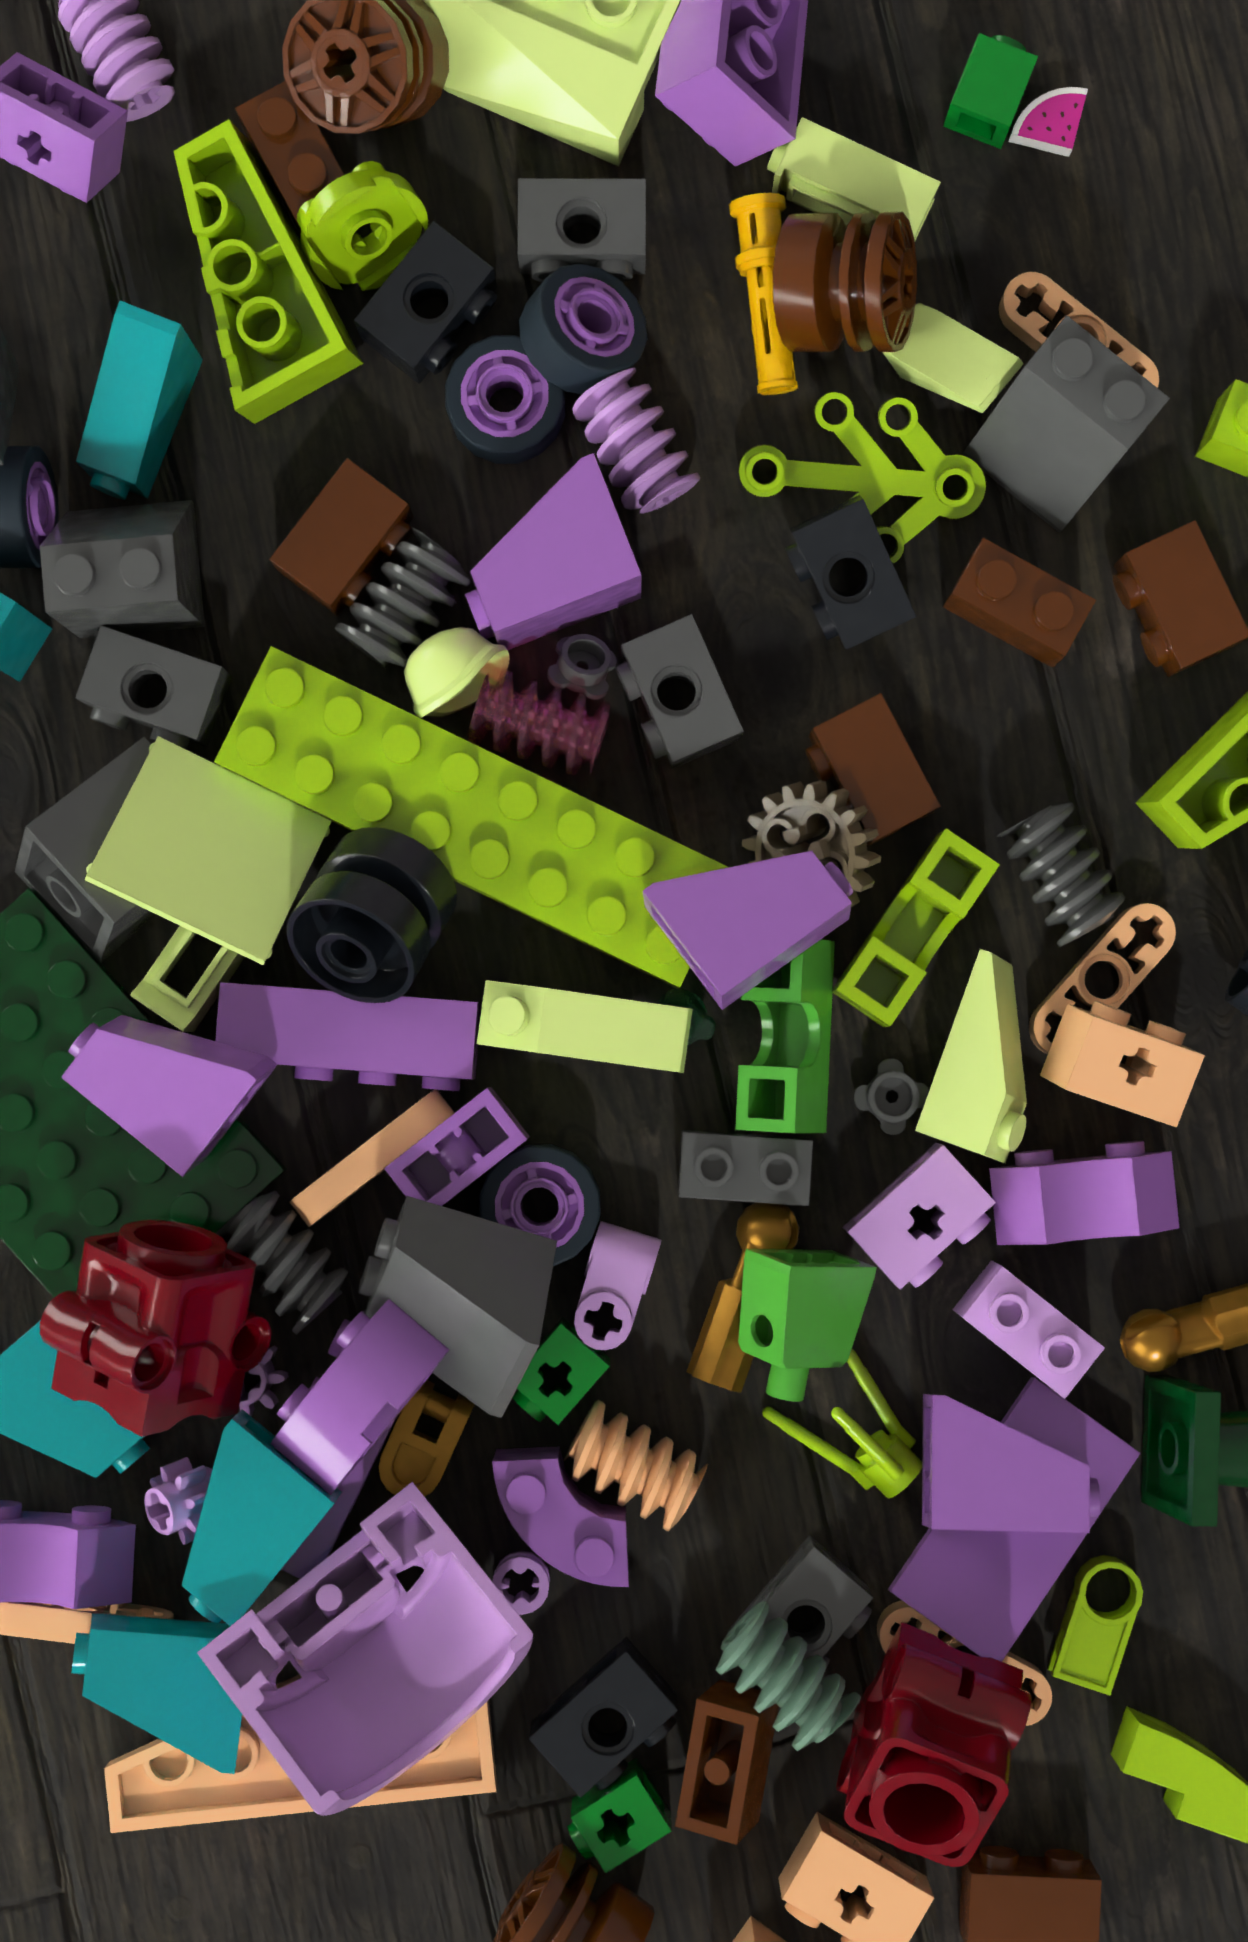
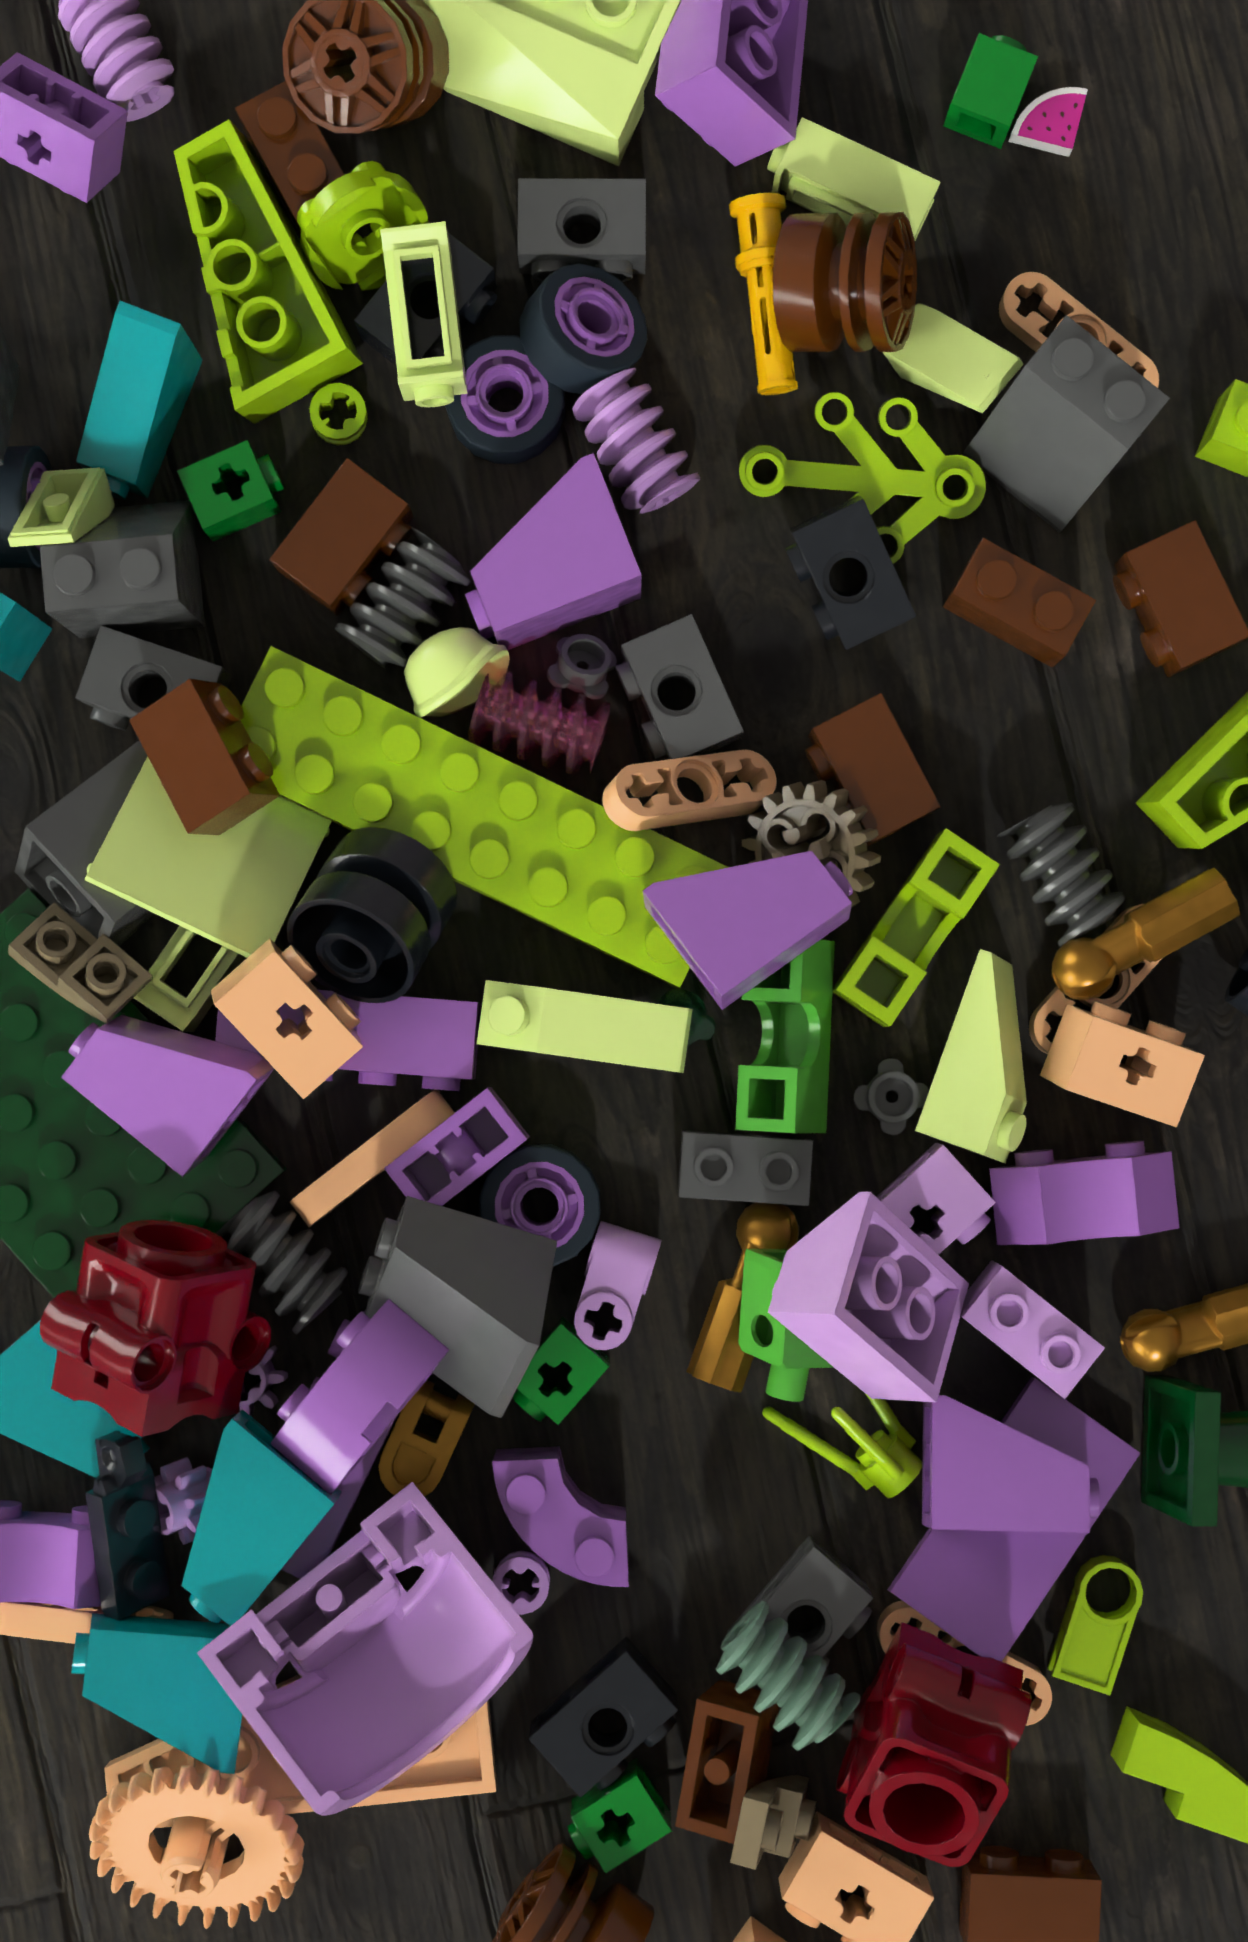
(63, 507): none -> yellowish green slope
(77, 965): none -> dark tan slope
(126, 1528): none -> black hinge
(192, 1862): none -> light nougat gear
(205, 756): none -> reddish brown brick
(209, 489): none -> green brick
(300, 1052): none -> light nougat brick
(324, 401): none -> lime bush
(433, 379): none -> yellowish green window
(635, 1465): light nougat piece -> none
(671, 807): none -> light nougat beam
(773, 1819): none -> dark tan slope
(872, 1301): none -> lavender slope
(1088, 966): none -> pearl gold piece

